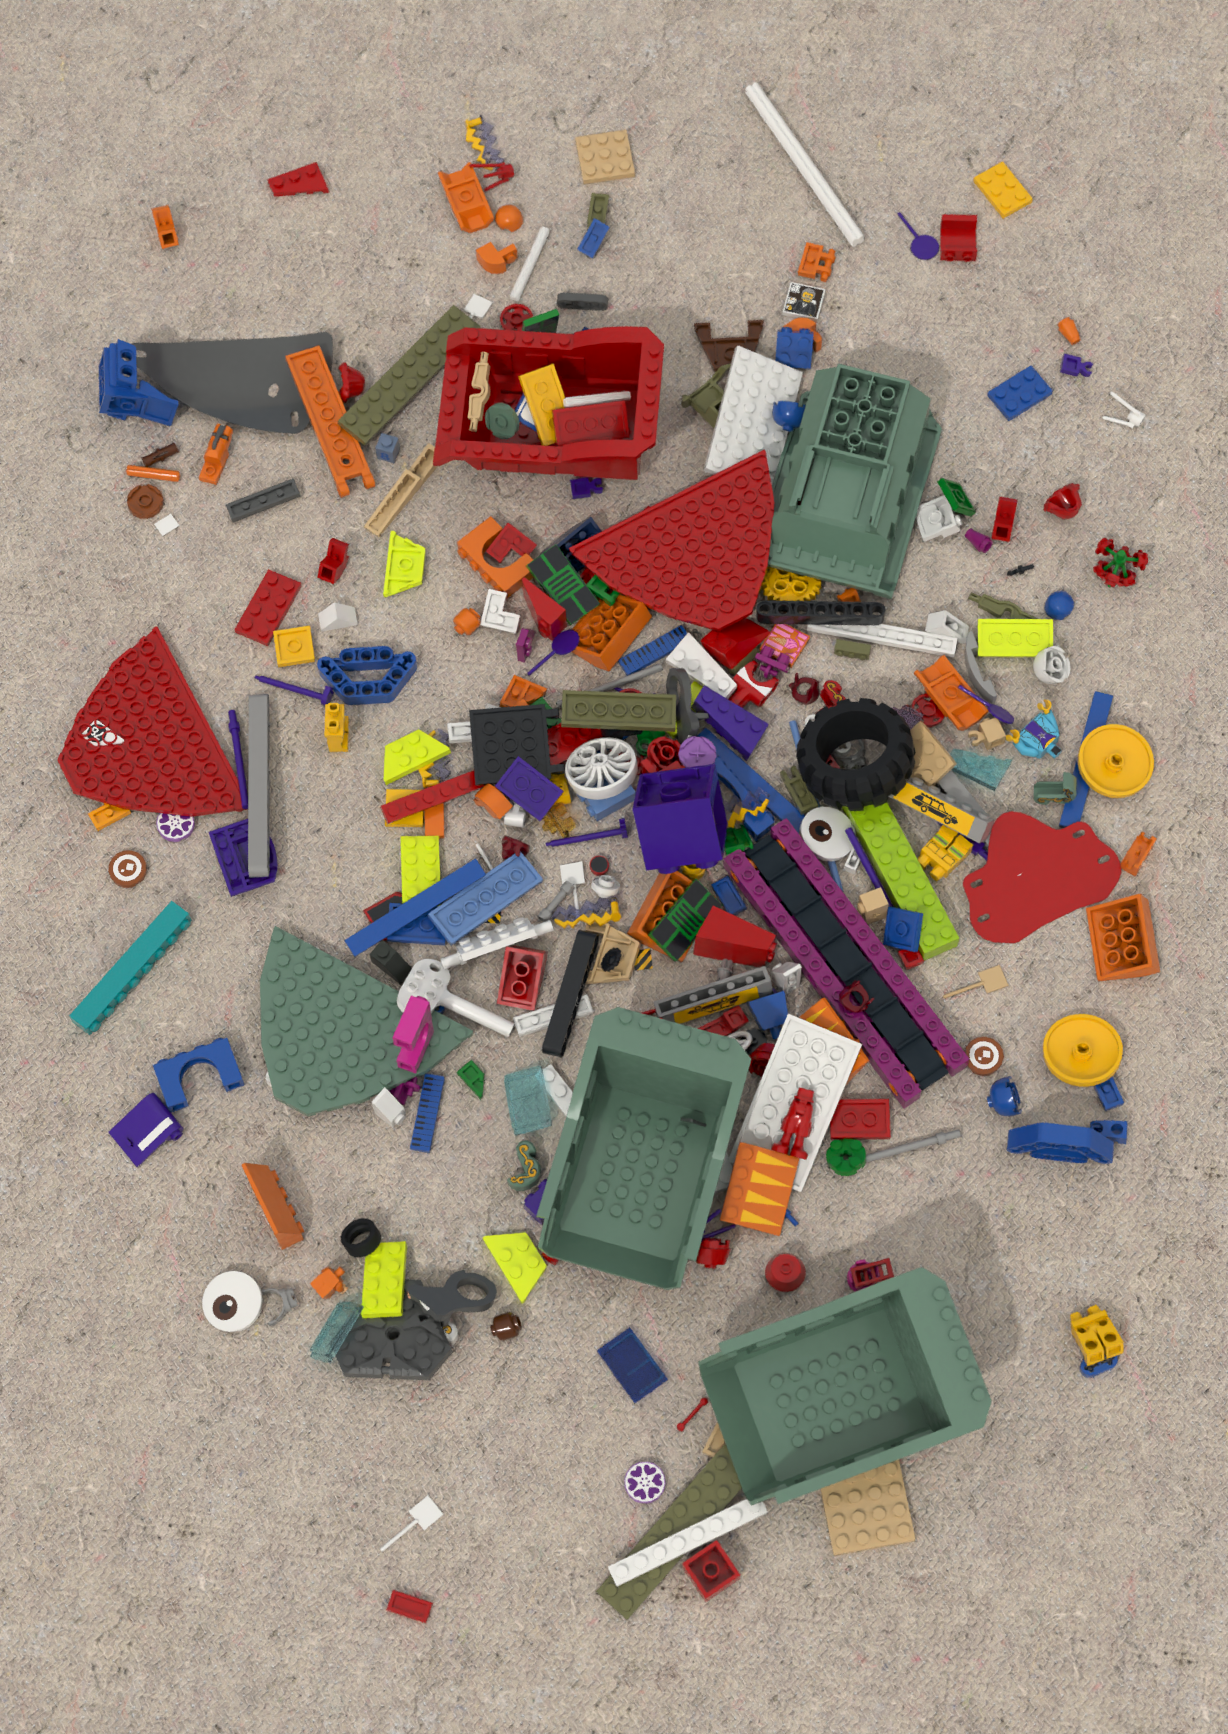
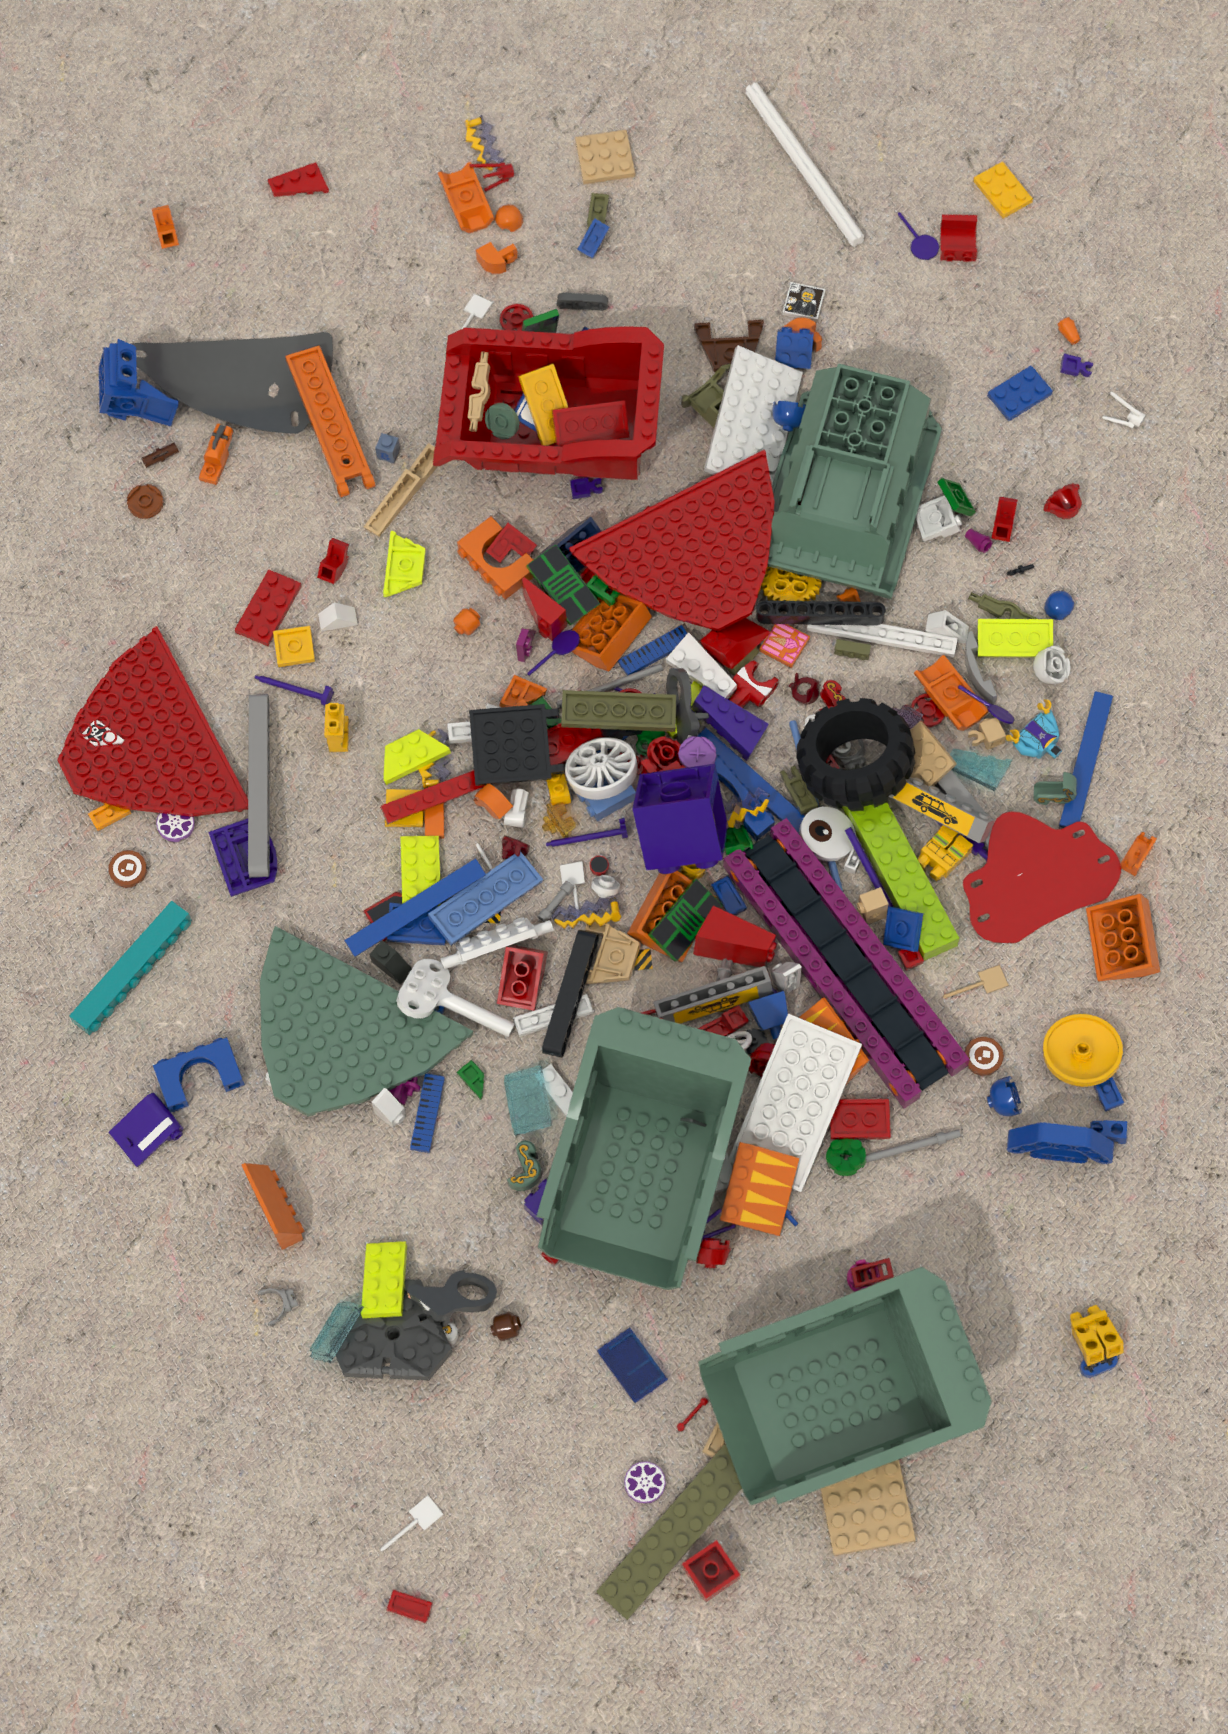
(153, 473): orange axle -> none
(166, 524): white sticker -> none
(232, 1301): white tile -> none
(234, 729): dark purple bar -> none
(263, 500): dark grey plate -> none
(329, 1282): orange piece -> none
(352, 382): red hair -> none
(356, 1228): black tyre -> none
(395, 663): blue piece -> none
(403, 379): olive plate -> none
(413, 1033): dark pink arch -> none
(494, 613): white plate -> none
(517, 1260): neon yellow wing -> none
(529, 263): white axle -> none
(529, 789): dark purple plate -> none
(596, 399): white axle -> none
(611, 959): black piece -> none
(685, 1541): white plate -> none
(765, 657): magenta hips -> none
(785, 1272): red cone -> none
(798, 1123): red piece -> none
(810, 262): orange plate -> none
(845, 1001): dark red piece -> none
(1115, 761): yellow dish -> none
(1121, 557): red plant -> none

